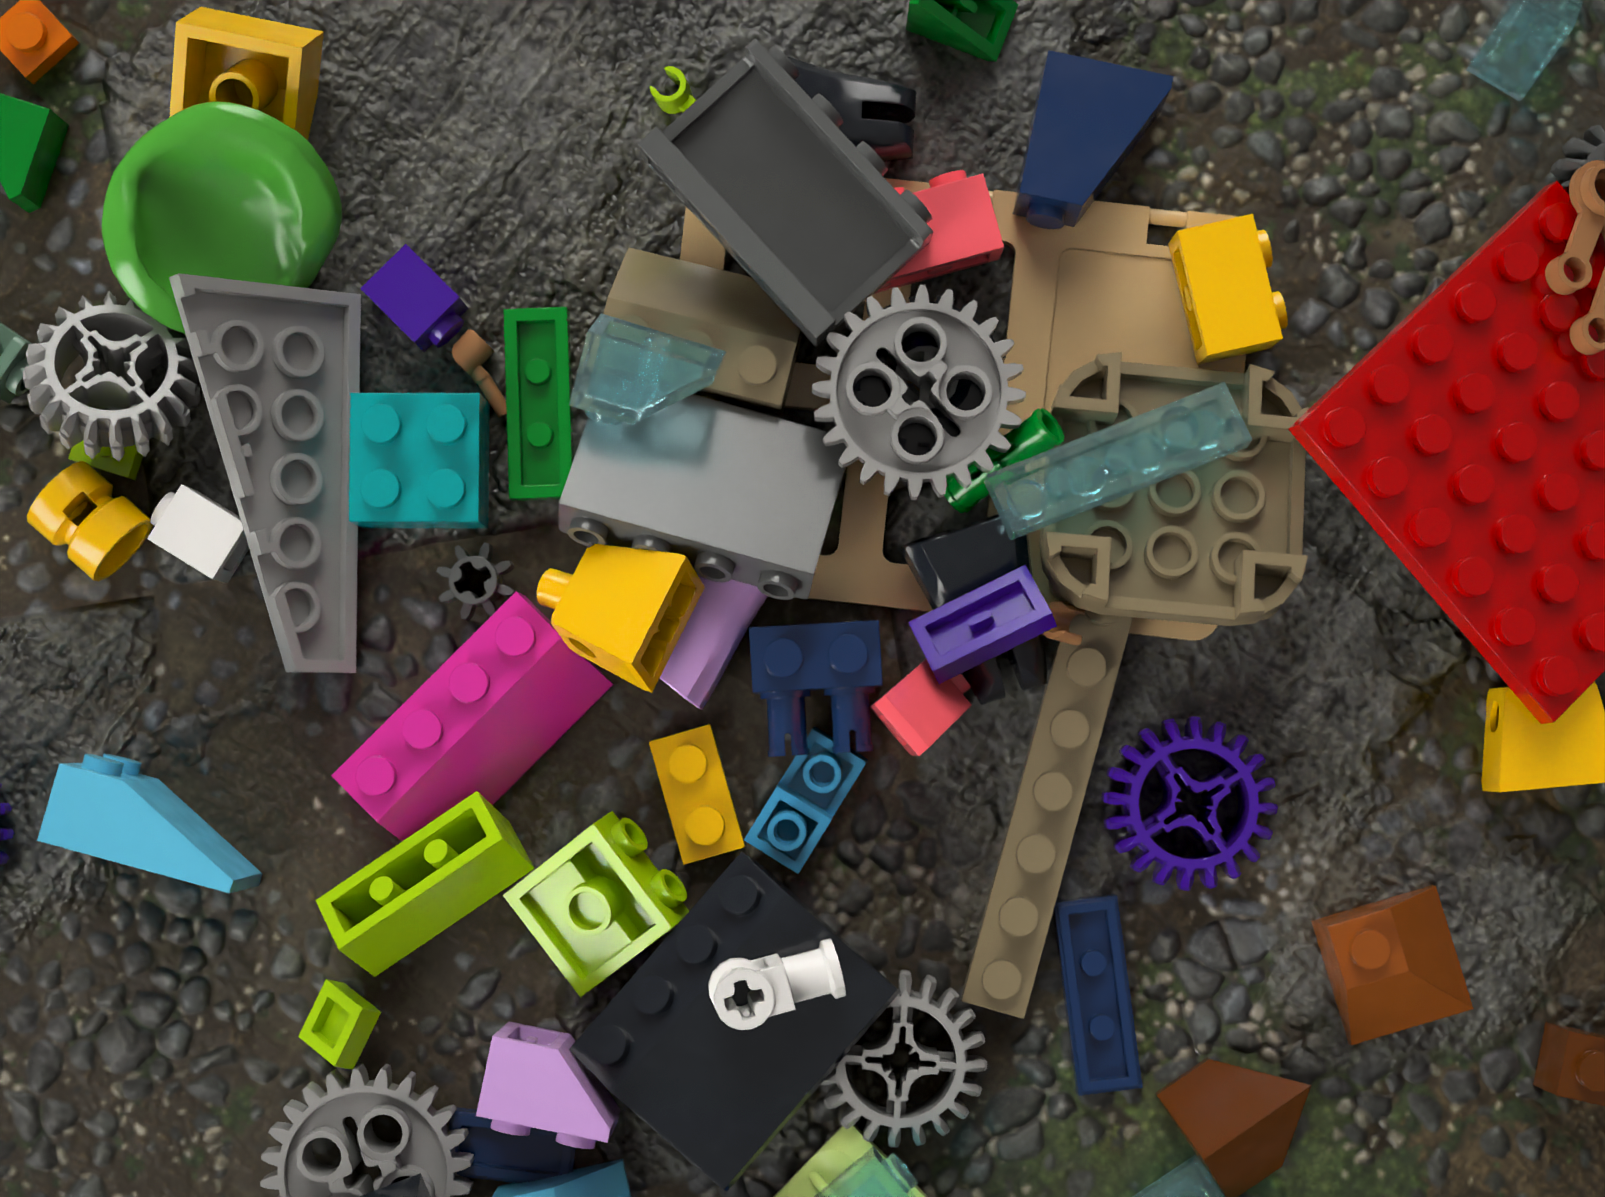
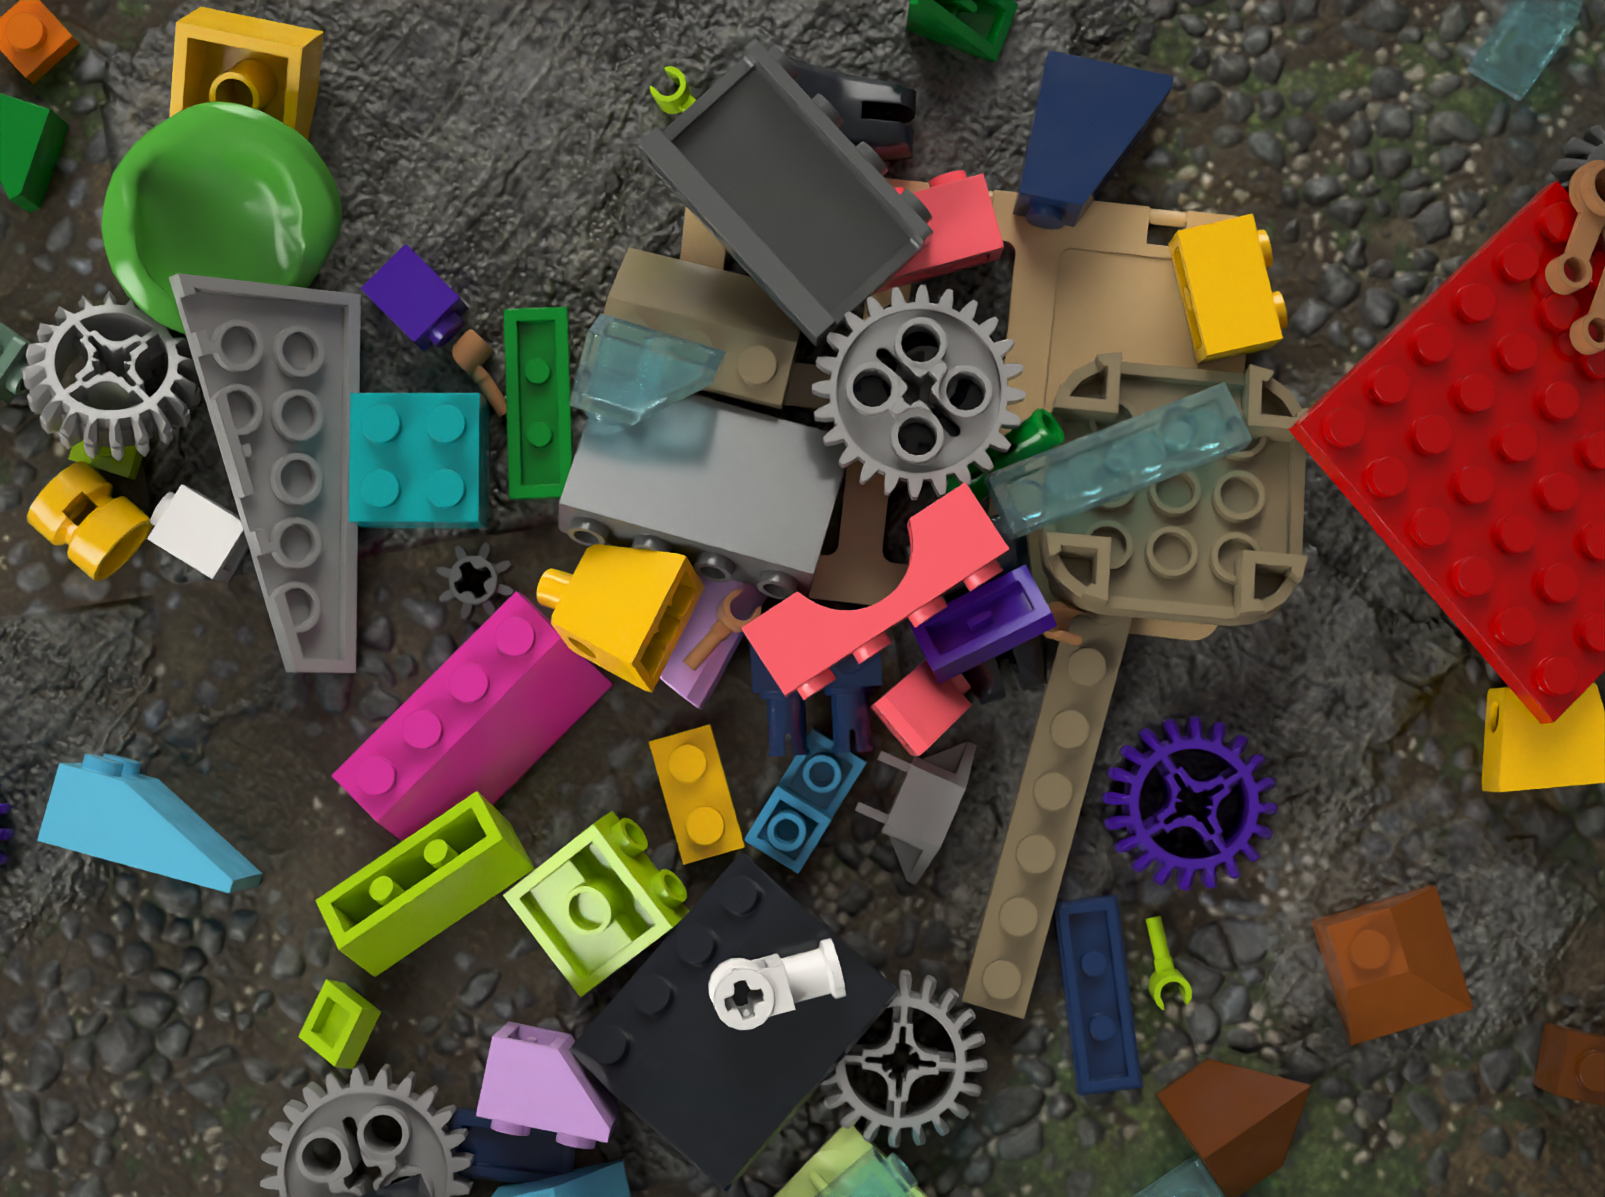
(719, 631): none -> medium nougat hand
(923, 805): none -> light grey piece
(948, 546): none -> coral arch
(1164, 965): none -> lime hand

